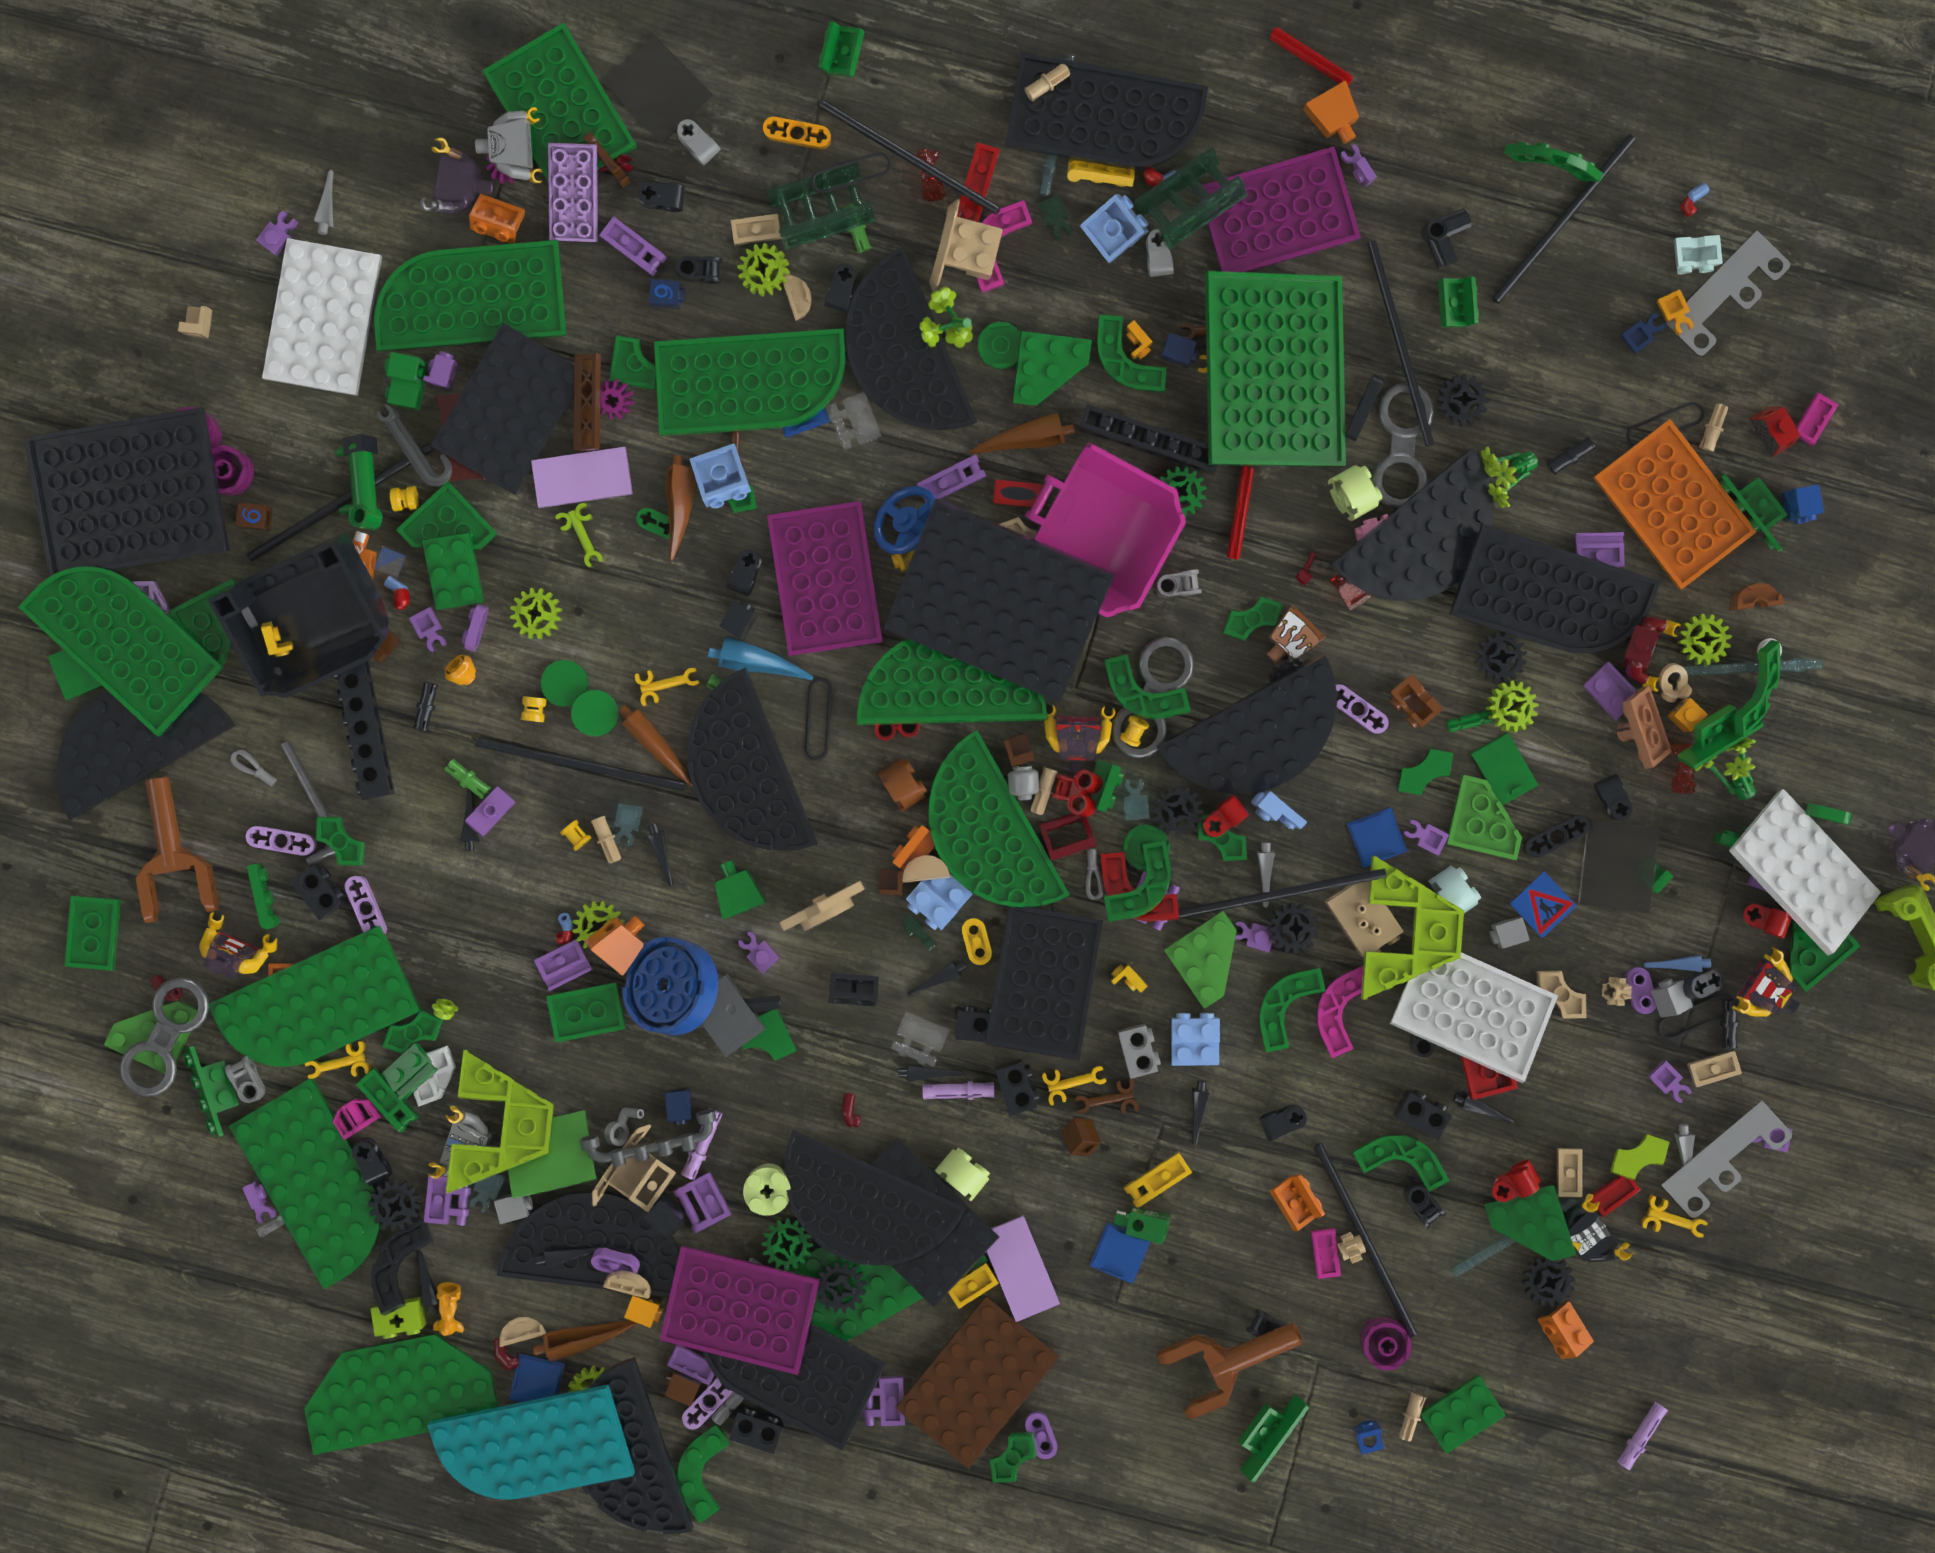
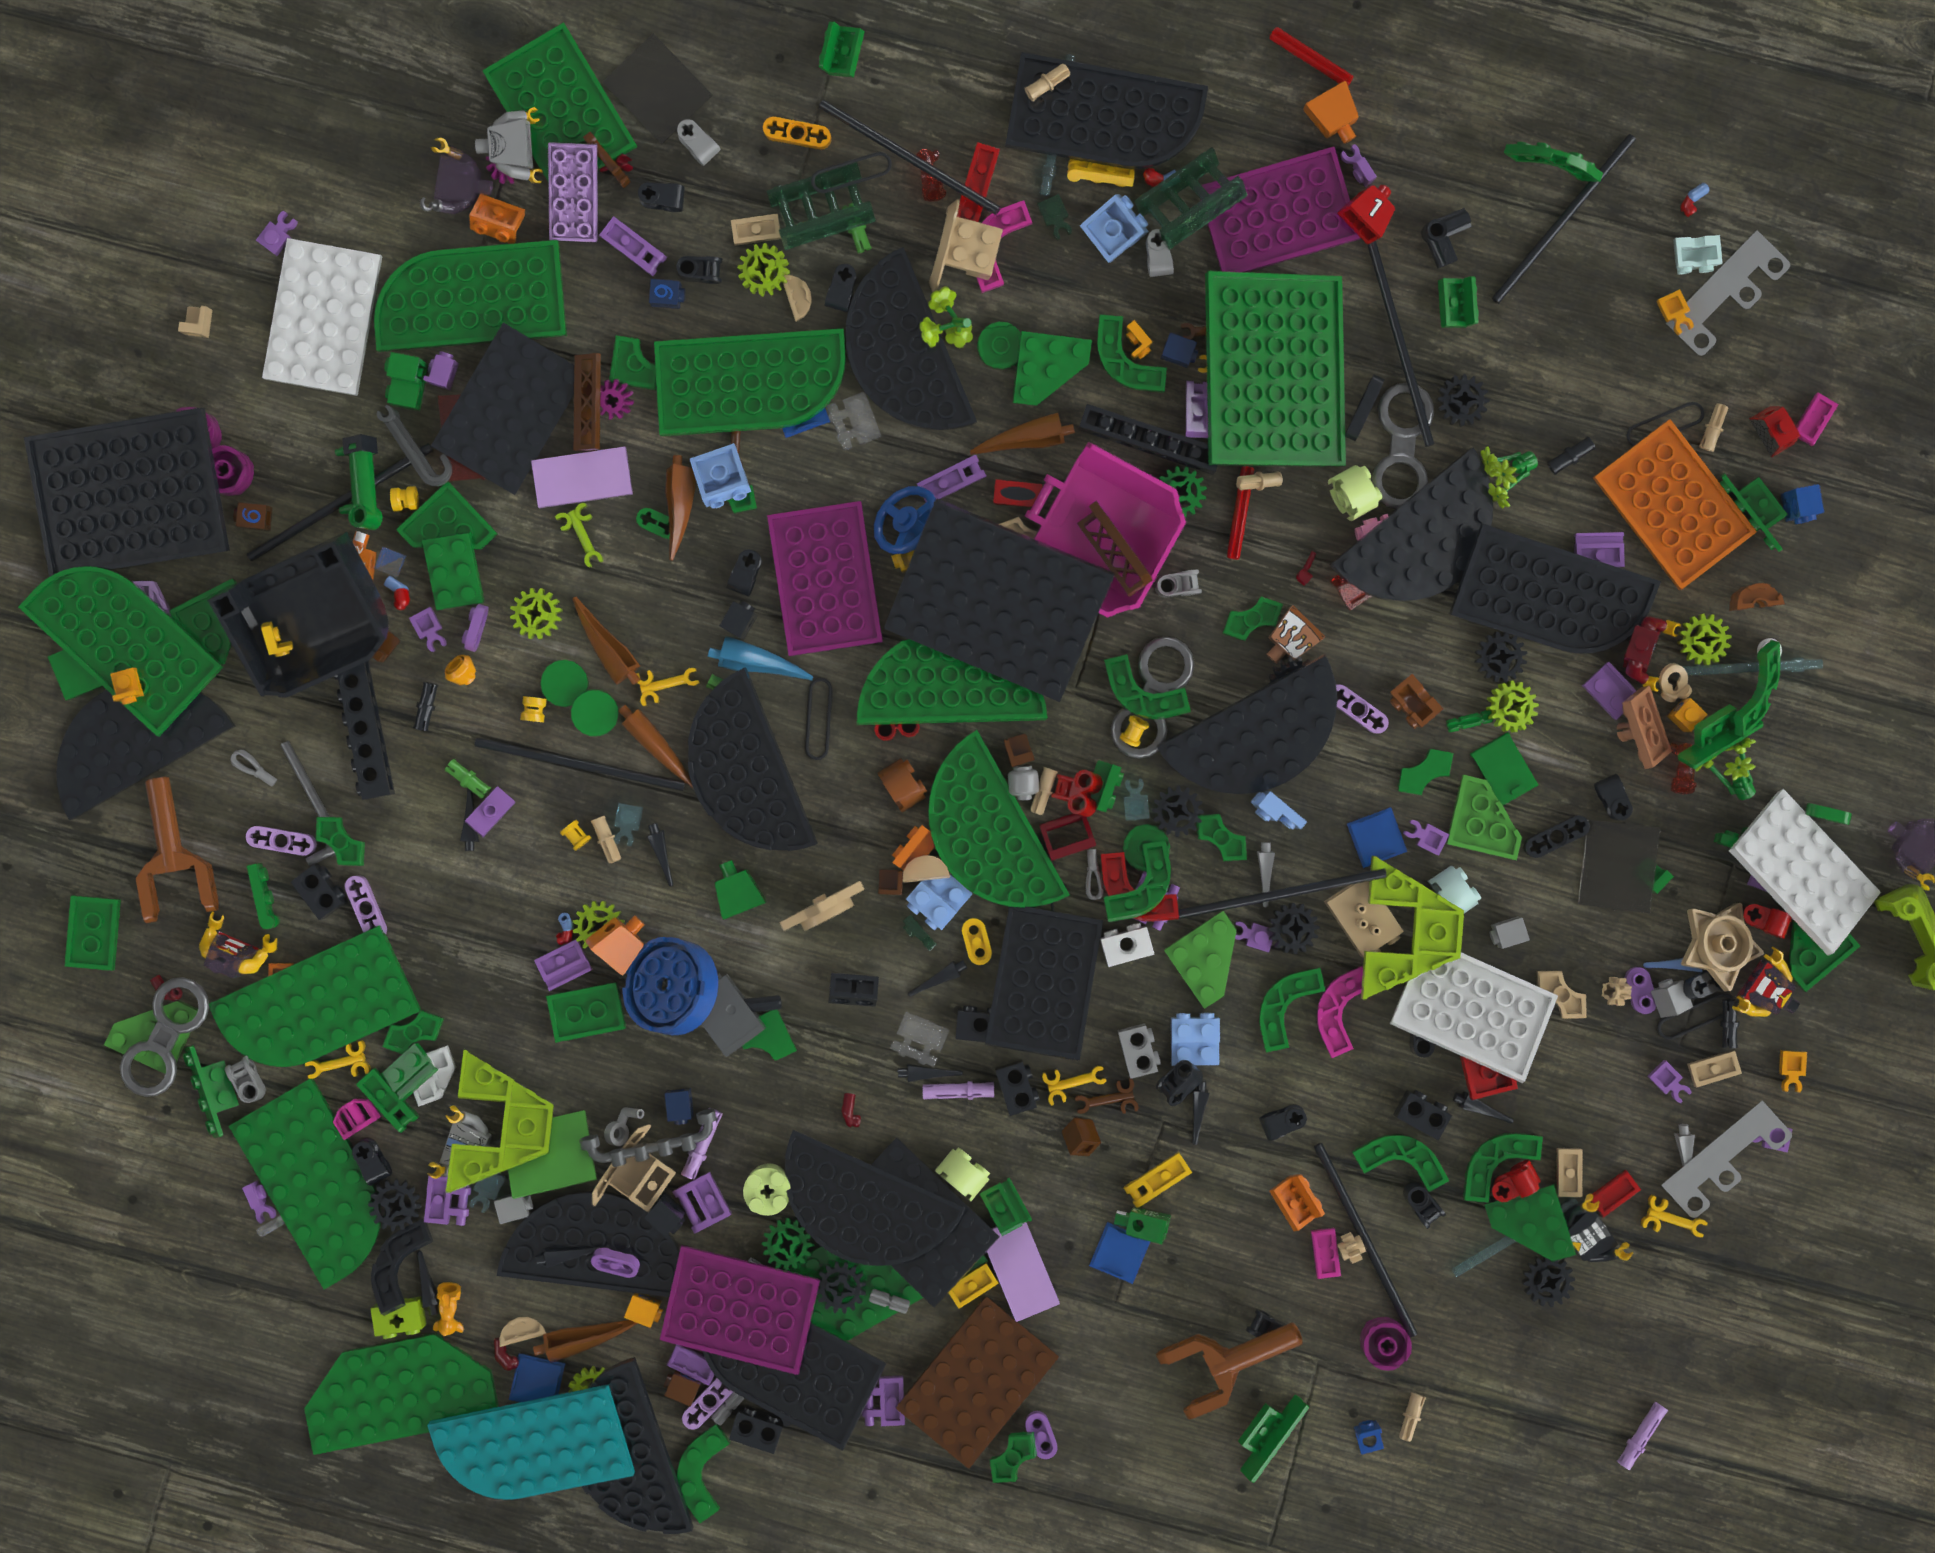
(126, 686): none -> light orange bracket
(324, 214): light grey piece -> none
(444, 1009): lime plate -> none
(612, 653): none -> dark orange piece
(628, 1283): tan tile -> none
(761, 954): medium lavender plate -> none
(894, 1303): none -> light grey piece
(1005, 1207): none -> green plate
(1078, 736): torso -> none
(1119, 541): none -> reddish brown fence
(1133, 979): yellow bracket -> none
(1141, 945): none -> white brick
(1179, 1082): none -> black piece
(1196, 410): none -> medium lavender plate
(1229, 815): red piece -> none
(1259, 481): none -> tan axle
(1369, 212): none -> red torso
(1462, 1413): green plate -> none
(1492, 1153): none -> green plate
(1543, 904): blue piece -> none
(1566, 1331): orange bracket -> none
(1630, 1162): lime tile -> none
(1641, 335): dark blue plate -> none
(1720, 944): none -> tan plate
(1792, 1065): none -> light orange plate

